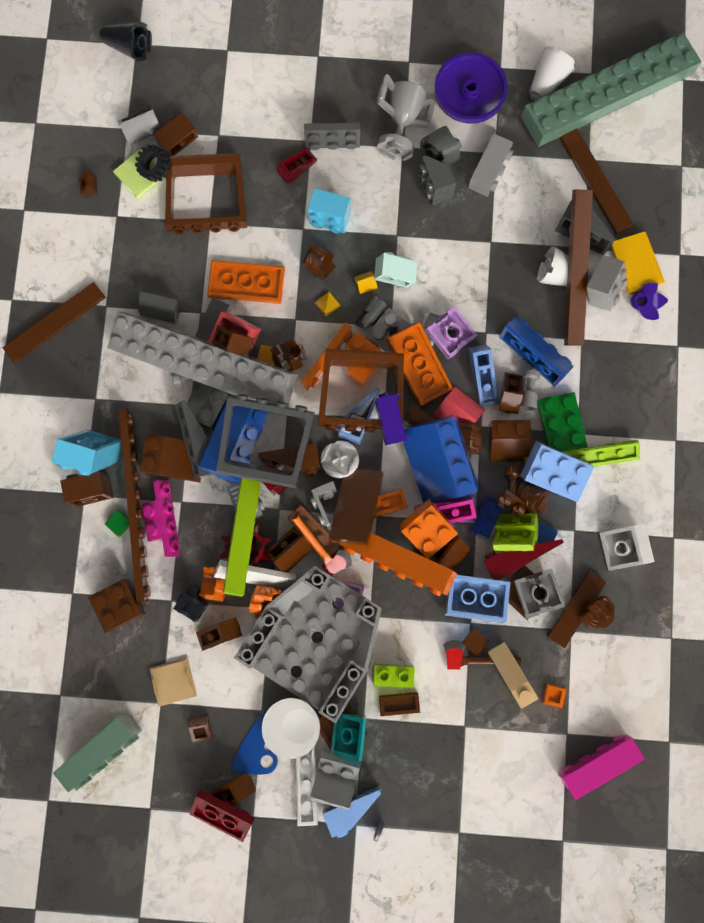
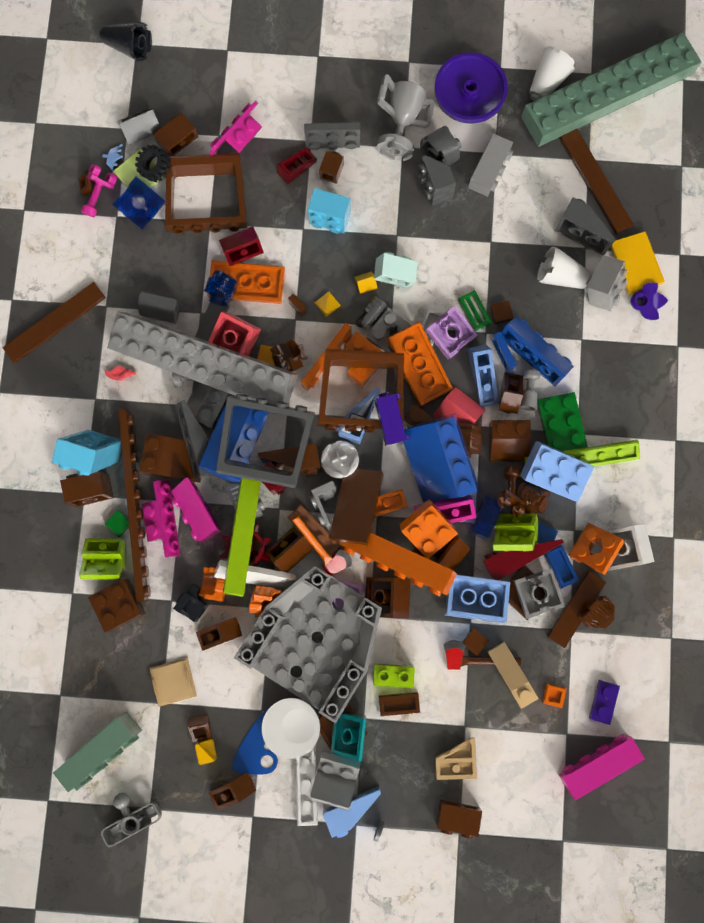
(103, 558): none -> lime brick
(109, 182): none -> dark pink bar
(113, 156): none -> light blue piece
(119, 373): none -> coral piece
(141, 816): none -> light grey piece
(152, 200): none -> clear blue brick
(195, 511): none -> dark pink slope
(205, 751): none -> yellow slope
(221, 288): none -> clear blue hair
(221, 815): dark red plate -> none
(232, 341): reddish brown slope -> none
(241, 131): none -> dark pink bracket
(241, 246): none -> dark red brick
(299, 307): none -> reddish brown tile
(319, 261): reddish brown hair -> none
(331, 166): none -> reddish brown brick
(390, 595): none -> reddish brown slope
(457, 762): none -> tan wing
(459, 819): none -> reddish brown brick
(481, 324): none -> green tile
(501, 312): none -> reddish brown tile
(503, 352): none -> blue tile
(561, 566): none -> blue tile
(578, 267): reddish brown tile -> none
(595, 536): none -> orange brick
(604, 702): none -> dark purple plate

